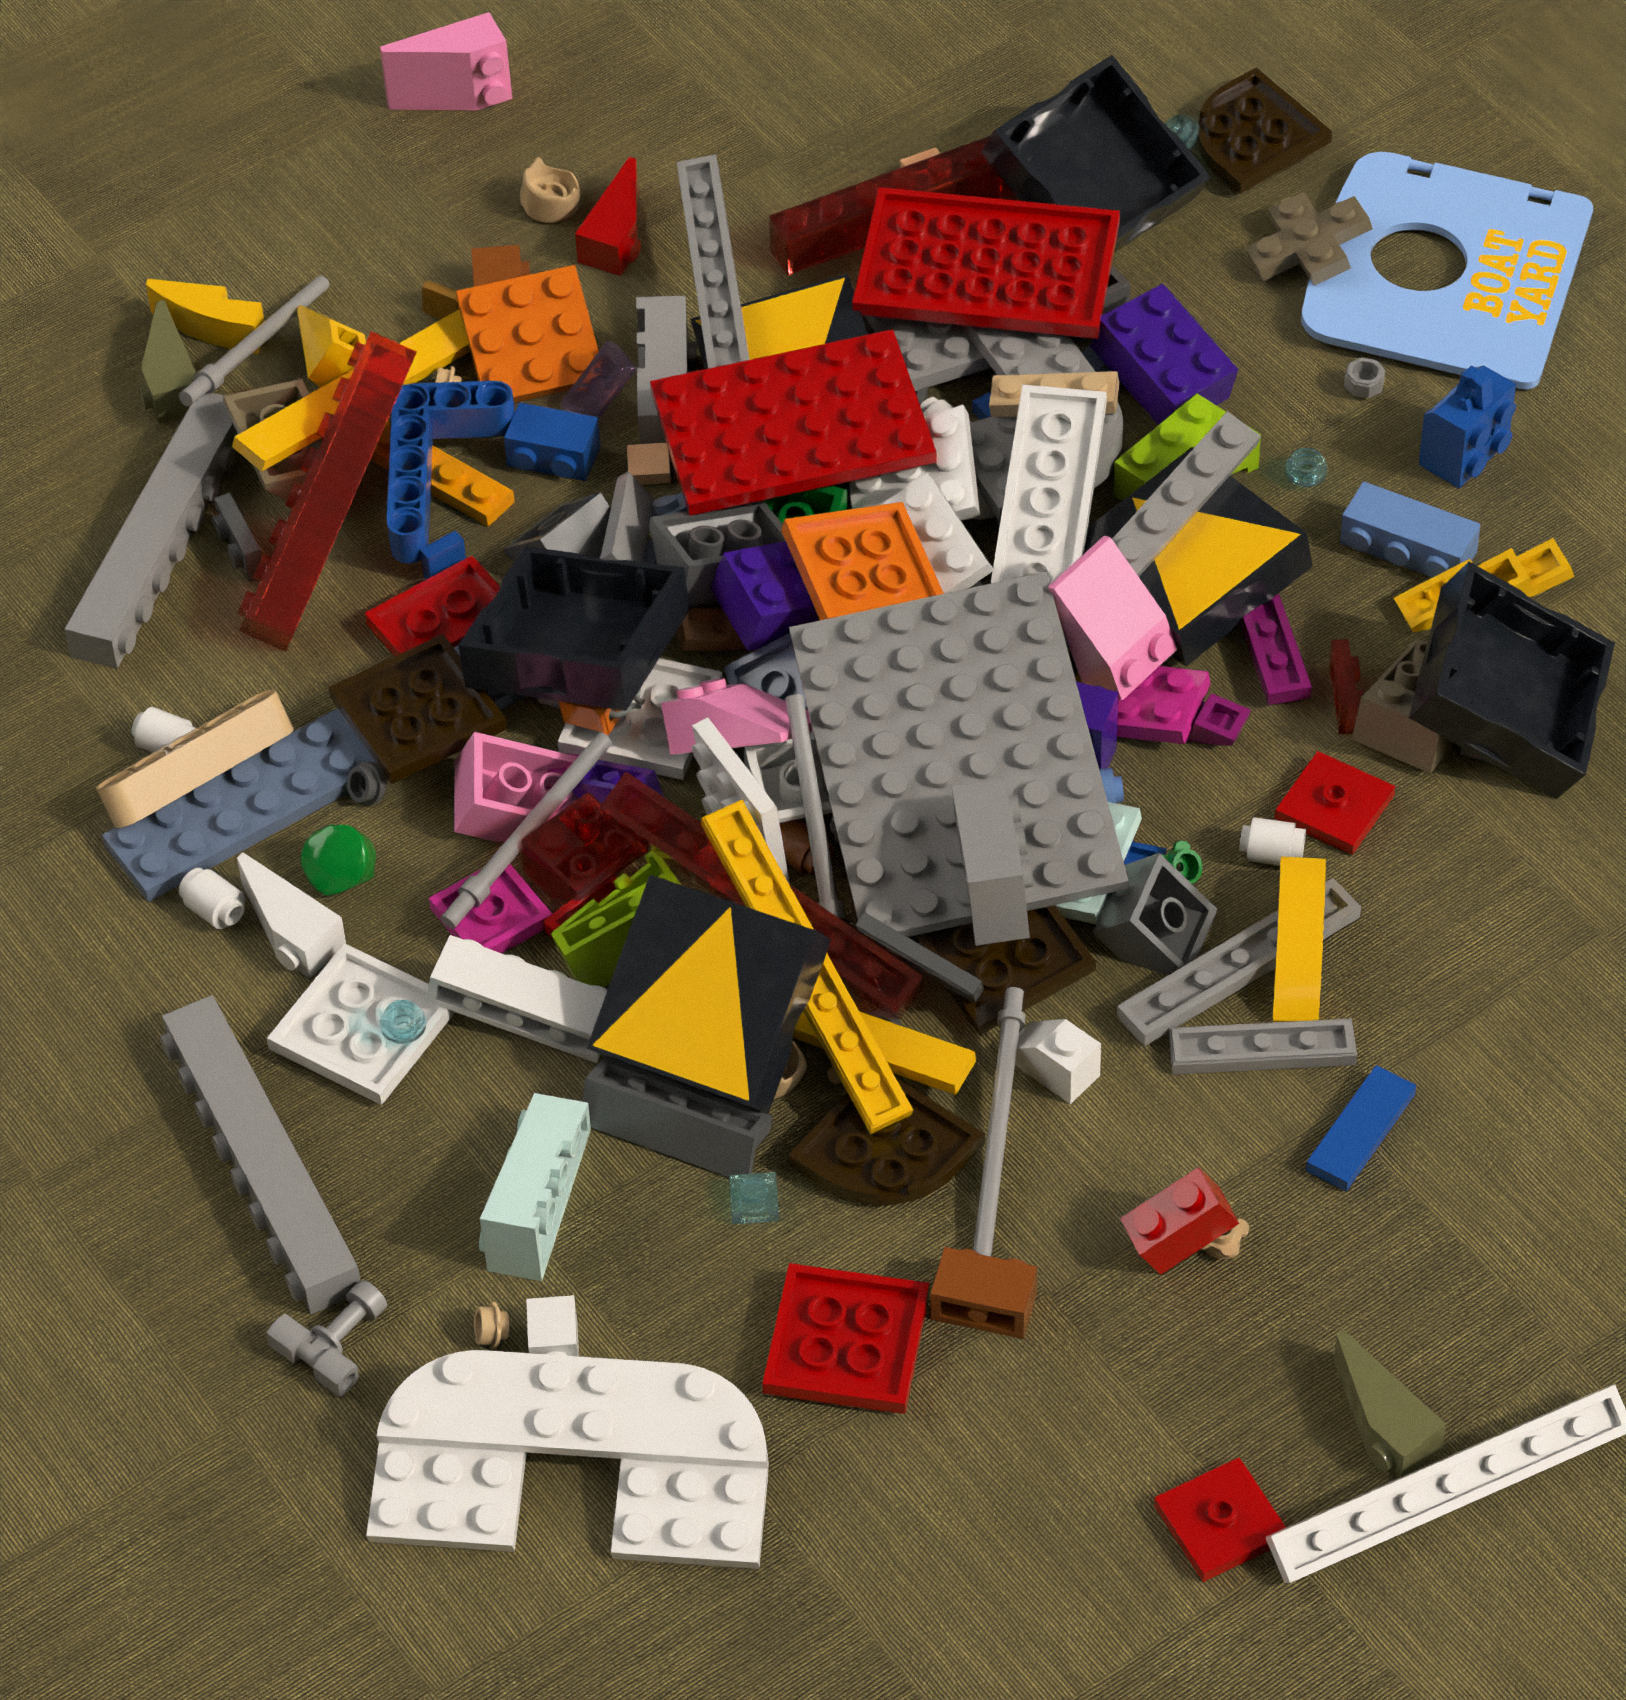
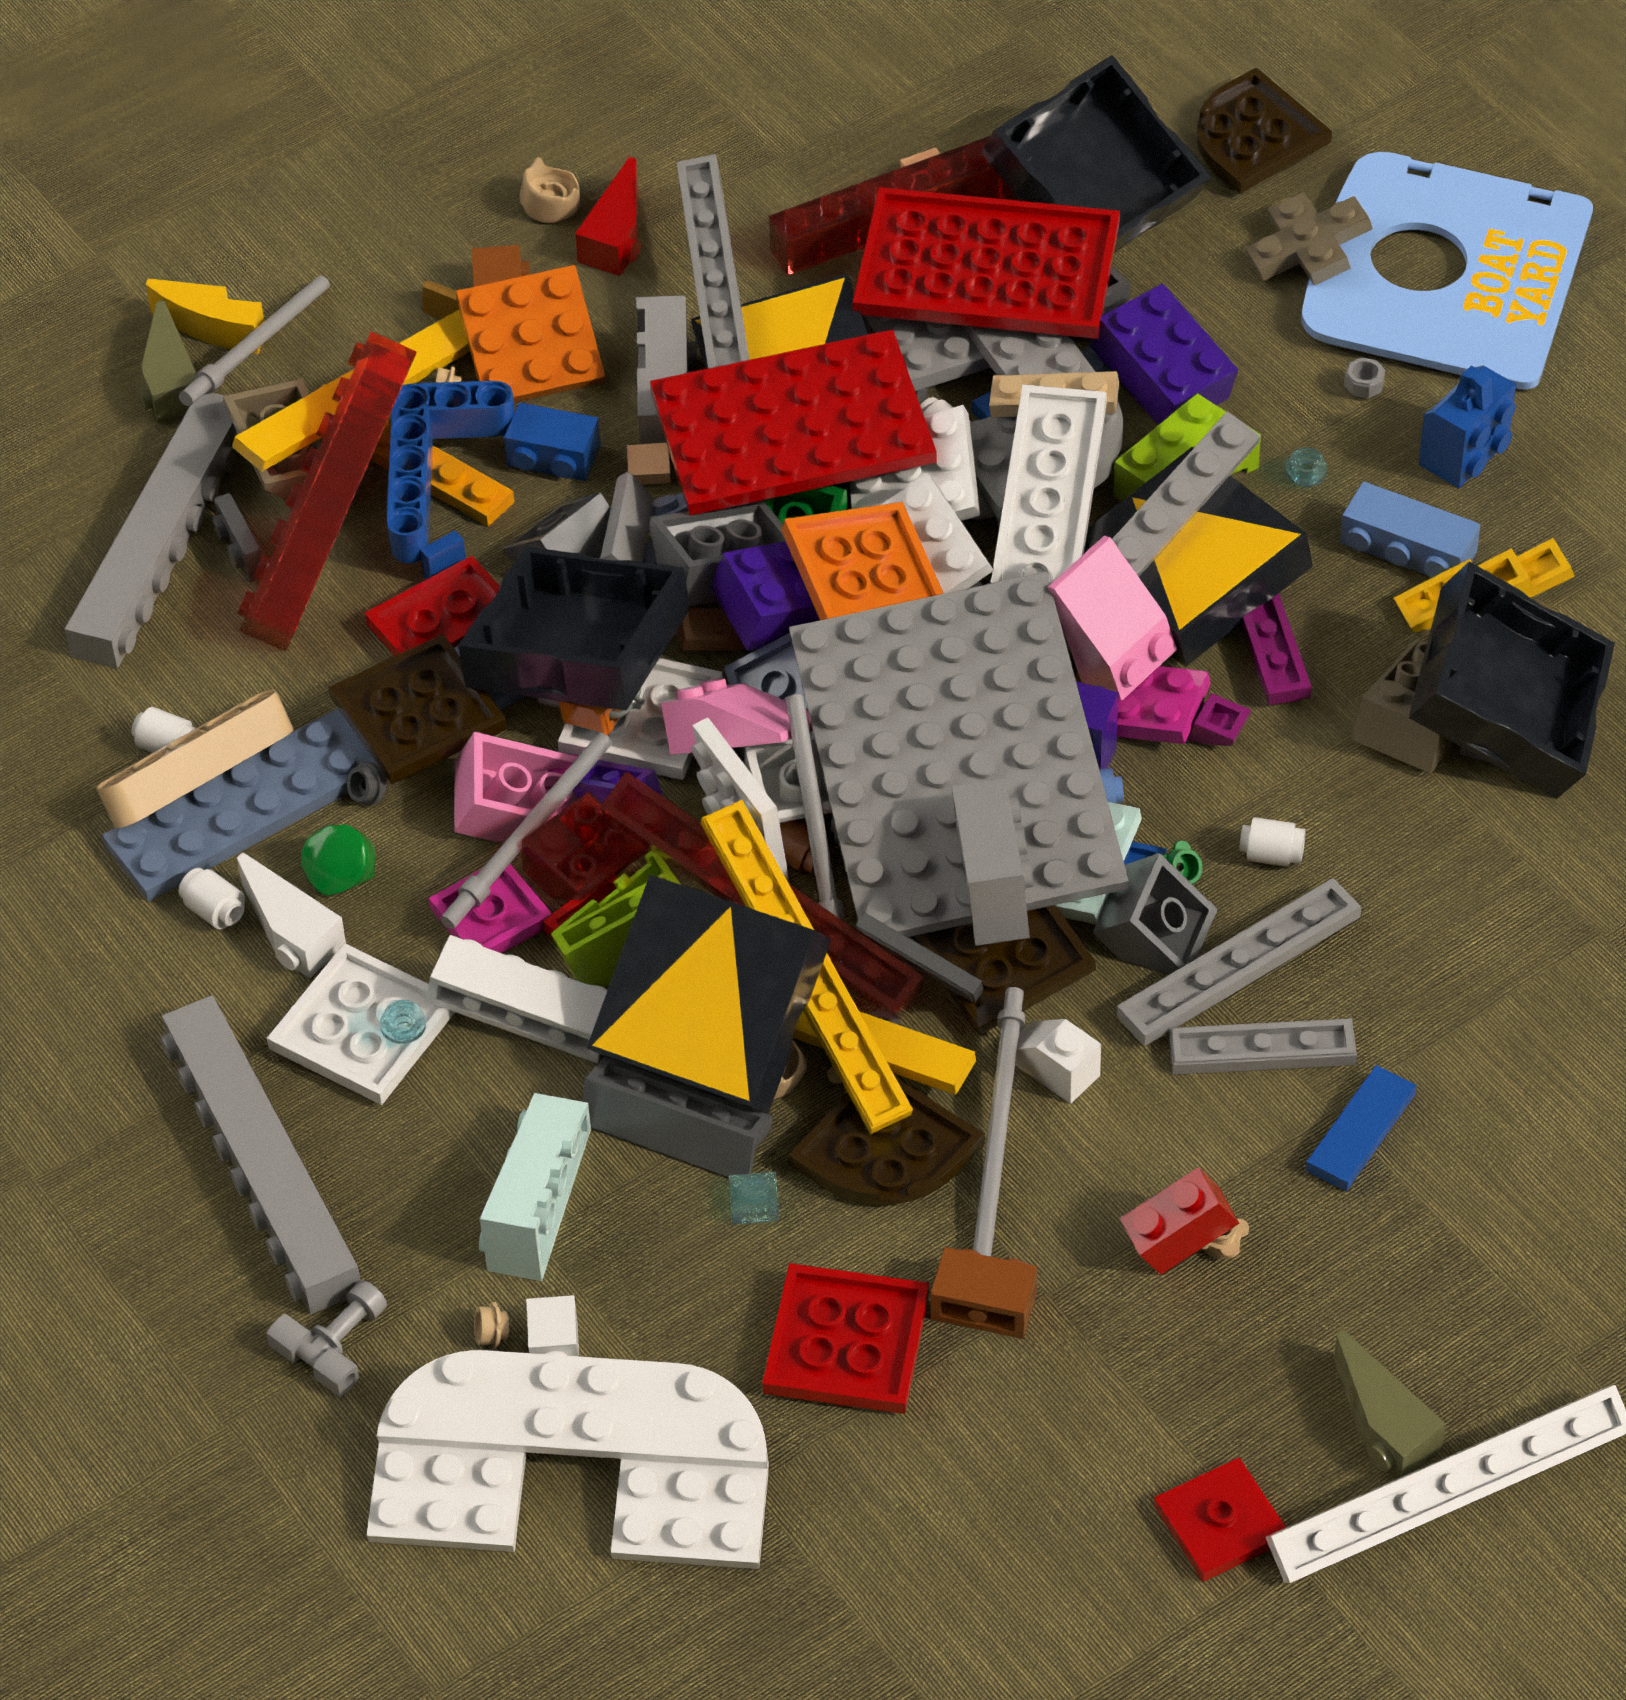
(326, 345): yellow slope -> none
(448, 68): bright pink slope -> none
(599, 382): plate -> none
(1185, 128): clear light blue plate -> none
(1299, 939): yellow slope -> none
(1335, 802): red plate -> none
(1344, 672): clear red plate -> none

